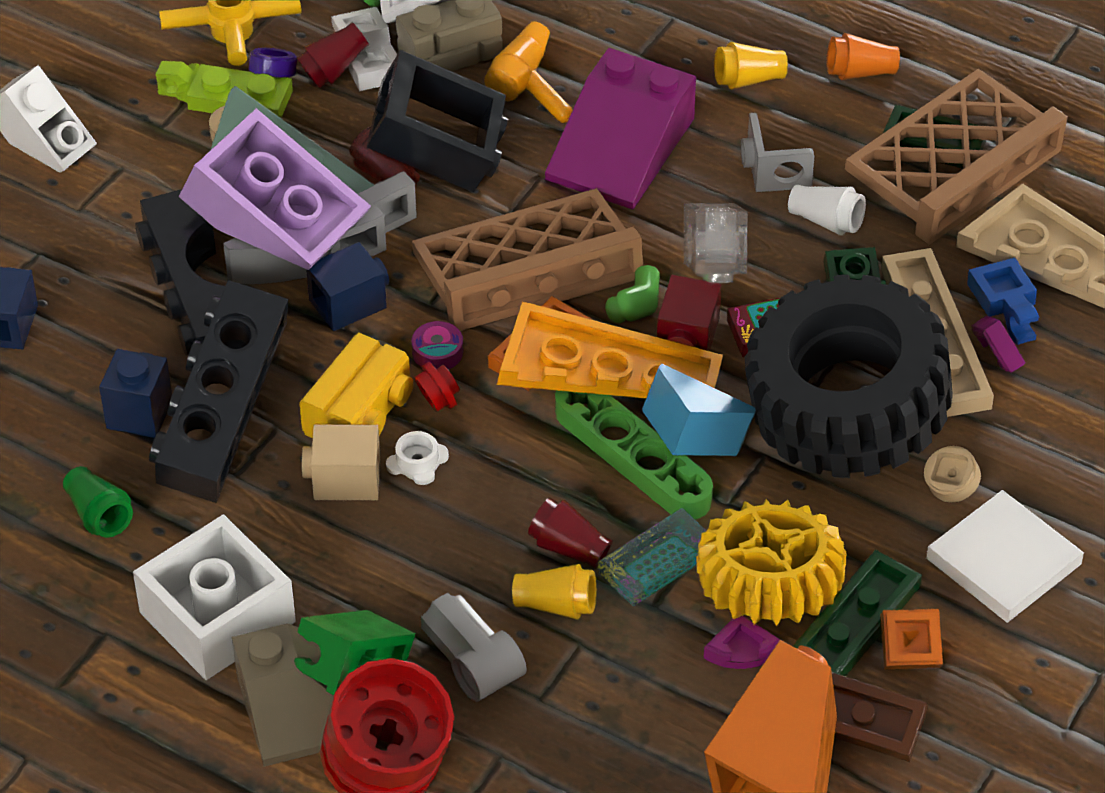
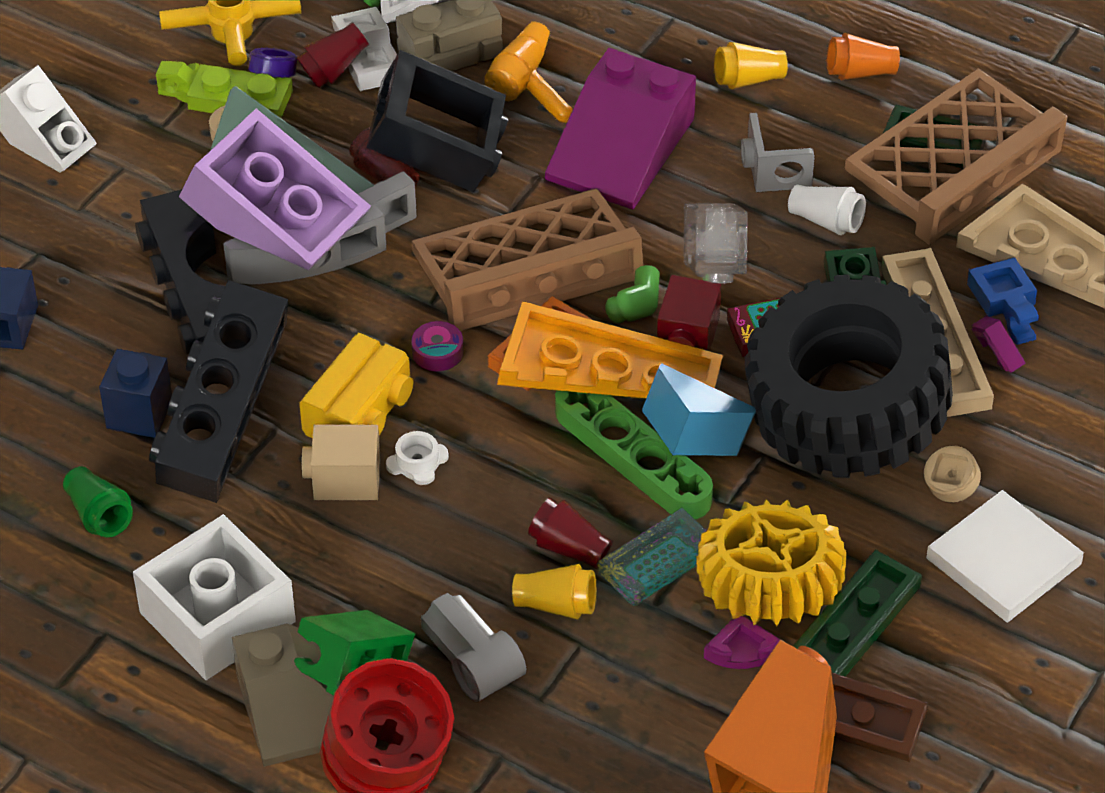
(347, 286): dark blue brick -> none
(437, 386): red plate -> none
(911, 639): orange tile -> none

